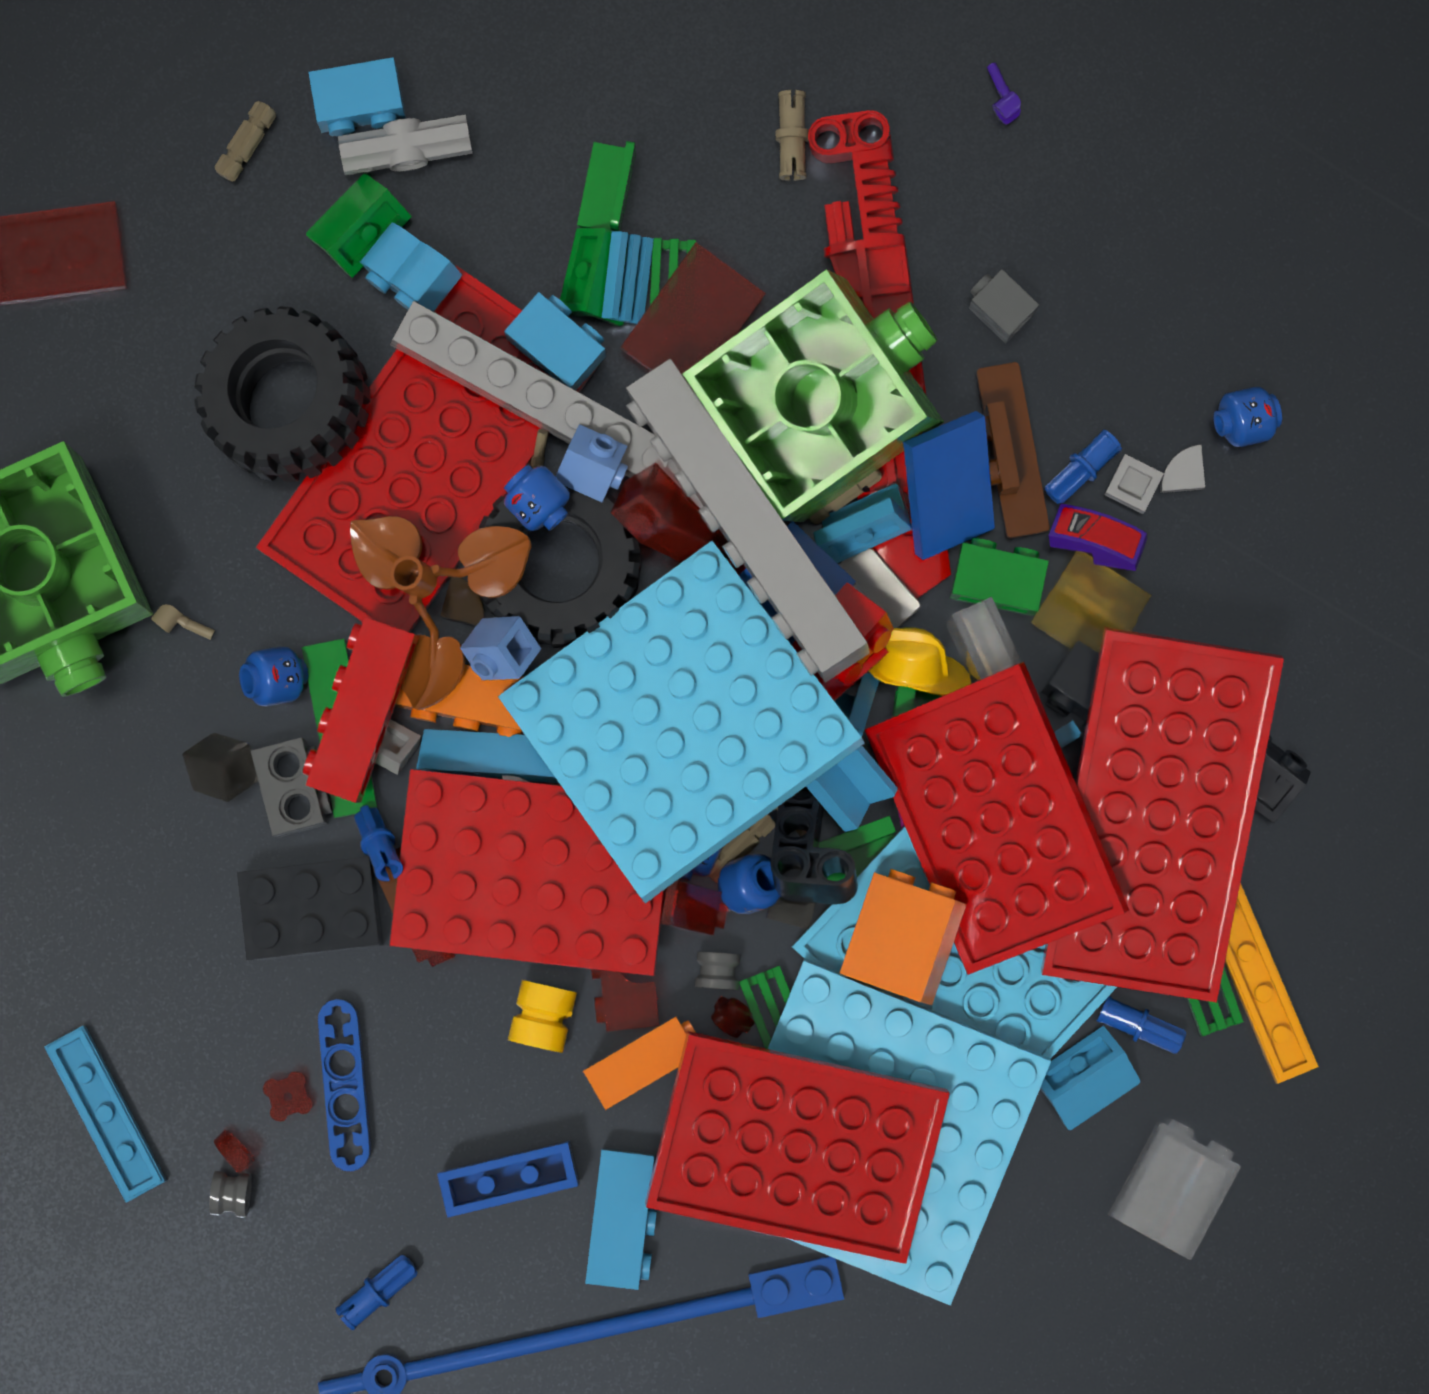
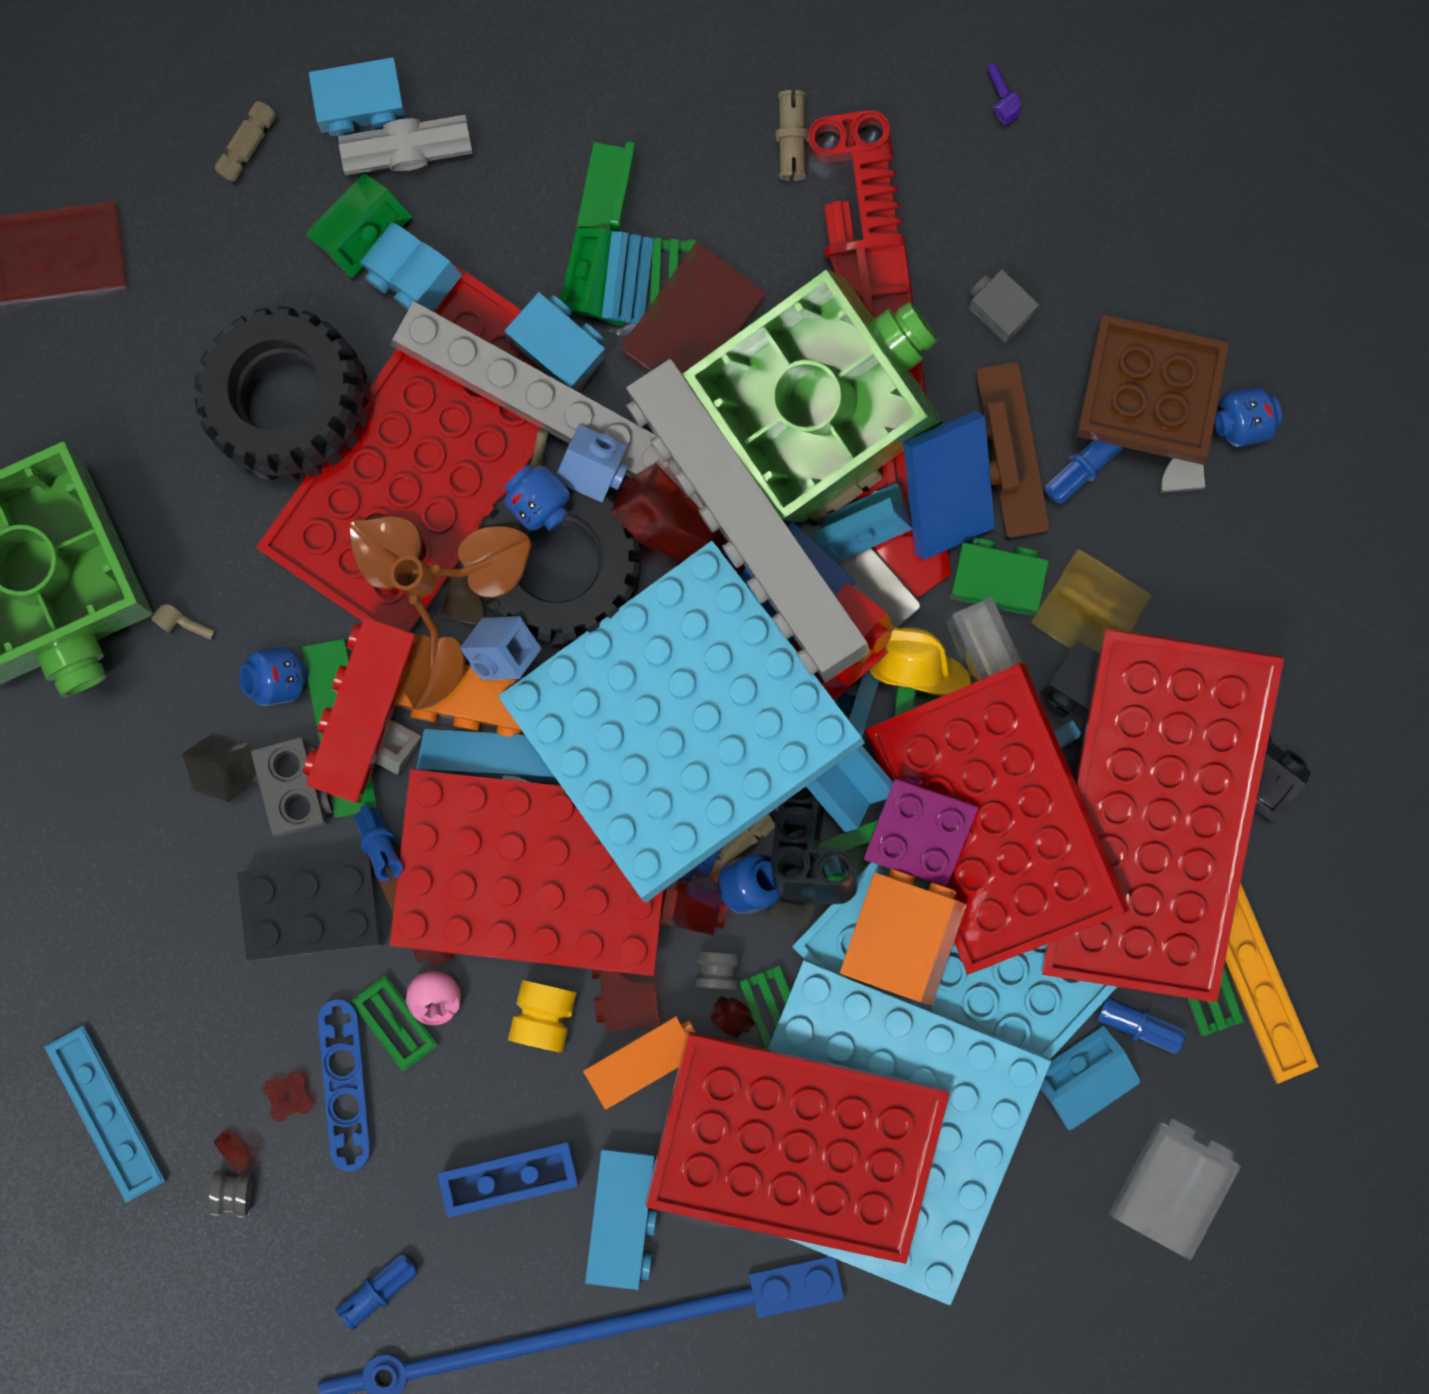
(372, 992): none -> green tile
(433, 997): none -> bright pink piece
(920, 832): none -> magenta hinge
(1106, 537): slope -> none
(1134, 484): light grey plate -> none
(1153, 389): none -> reddish brown plate

